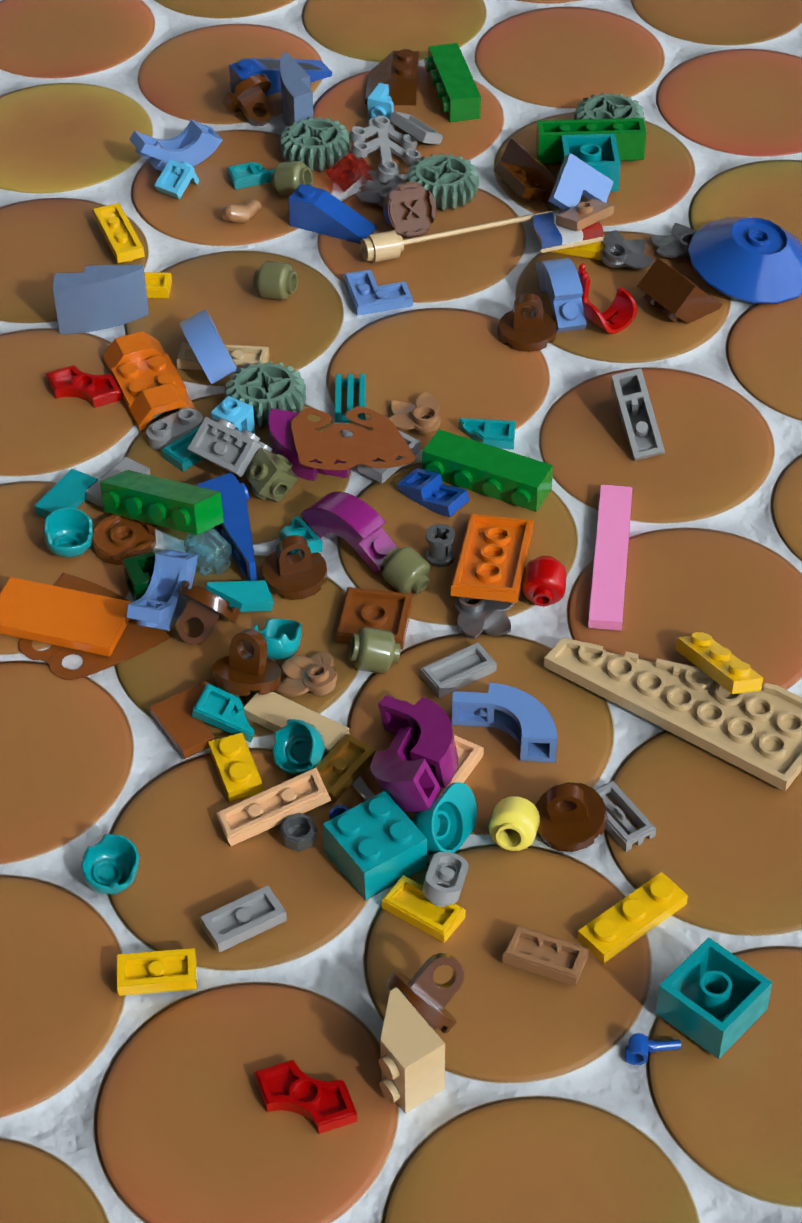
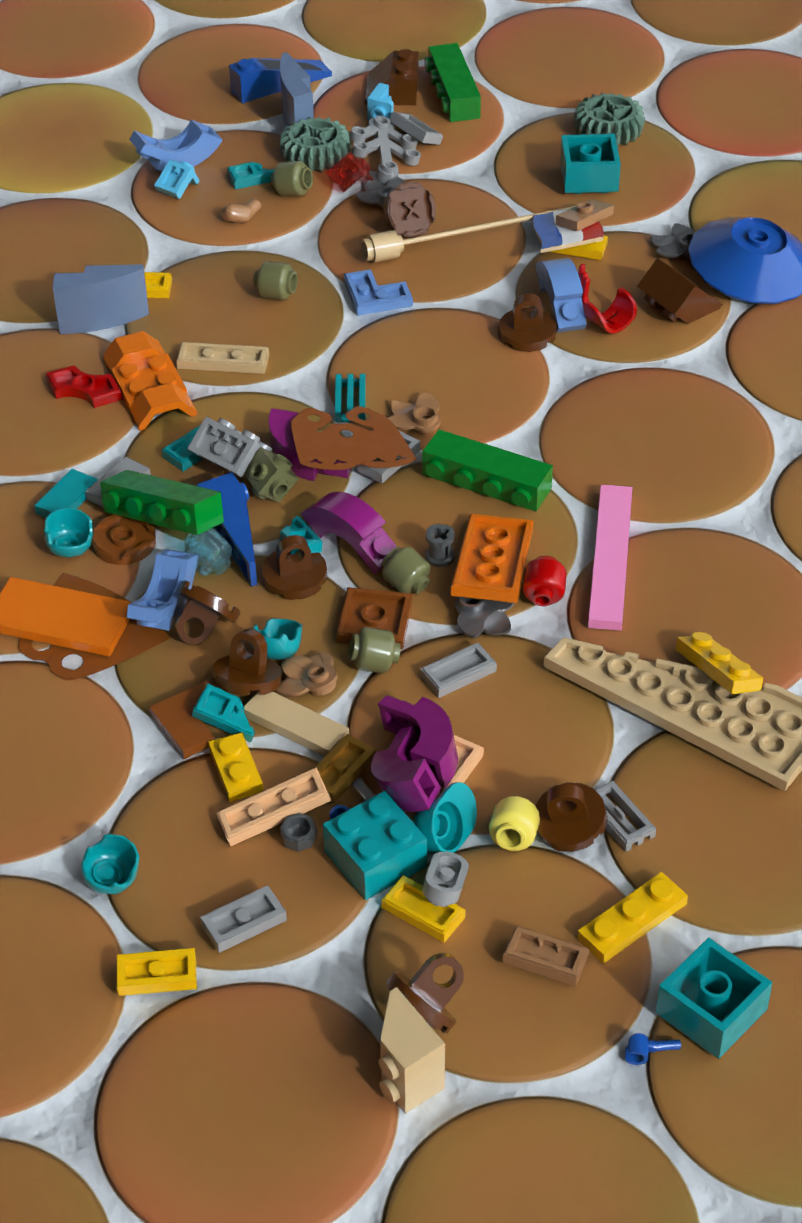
(118, 233): yellow plate -> none
(138, 573): dark green bracket -> none
(172, 427): light grey plate -> none
(208, 346): medium blue arch -> none
(235, 412): medium azure bracket -> none
(244, 595): teal tile -> none
(249, 95): reddish brown tile -> none
(266, 388): sand green gear -> none
(298, 747): teal hair -> none
(321, 1102): red tile -> none
(325, 214): blue slope -> none
(429, 491): blue slope -> none
(447, 178): sand green gear -> none
(491, 432): teal tile -> none
(511, 712): medium blue arch -> none
(525, 174): reddish brown bracket -> none
(578, 179): tile -> none
(624, 252): flat silver plate -> none
(629, 135): green brick -> none
(636, 414): light grey slope -> none

